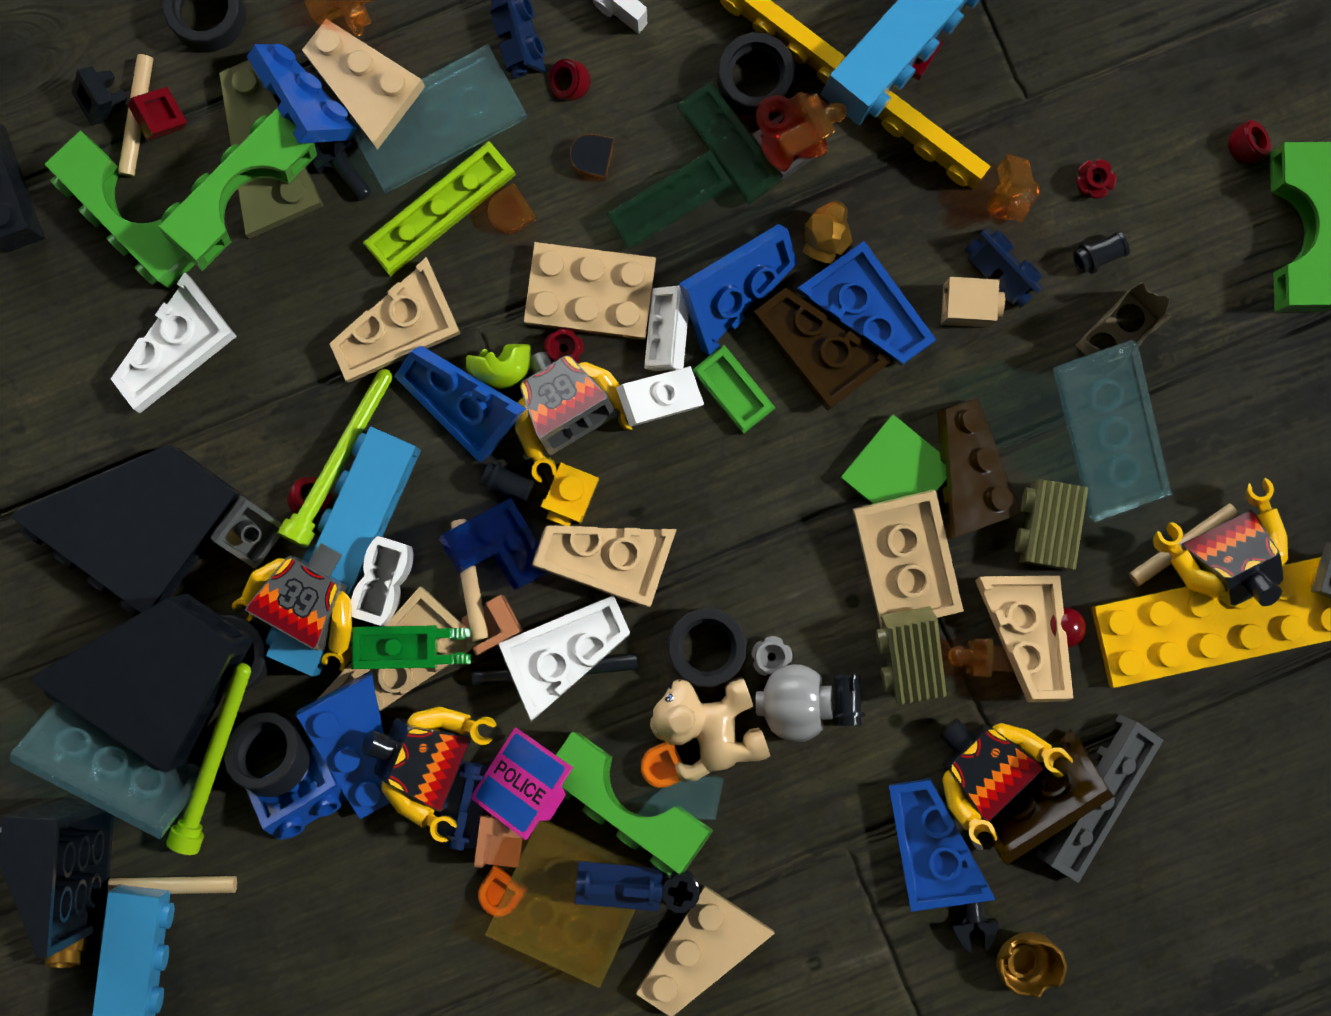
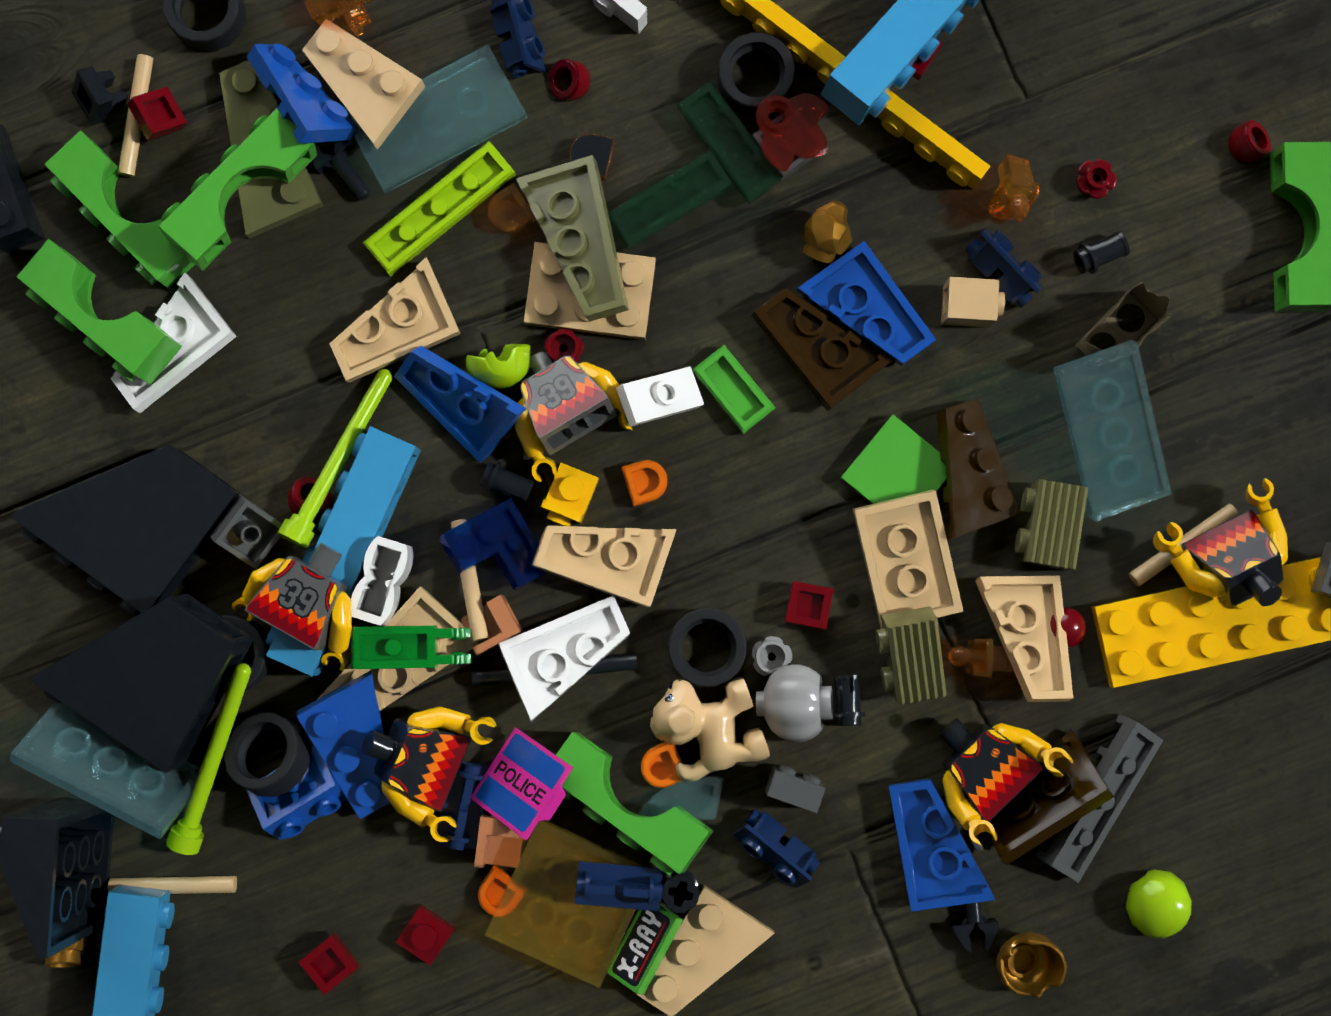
(67, 285): none -> bright green arch
(329, 963): none -> dark red plate
(425, 934): none -> dark red plate
(577, 226): none -> olive wing
(644, 948): none -> tile
(645, 481): none -> orange tile
(666, 330): white plate -> none
(730, 285): blue wing -> none
(789, 862): none -> dark blue hinge
(795, 789): none -> dark grey piece
(809, 605): none -> dark red plate
(817, 124): clear orange piece -> none
(1159, 904): none -> lime hair

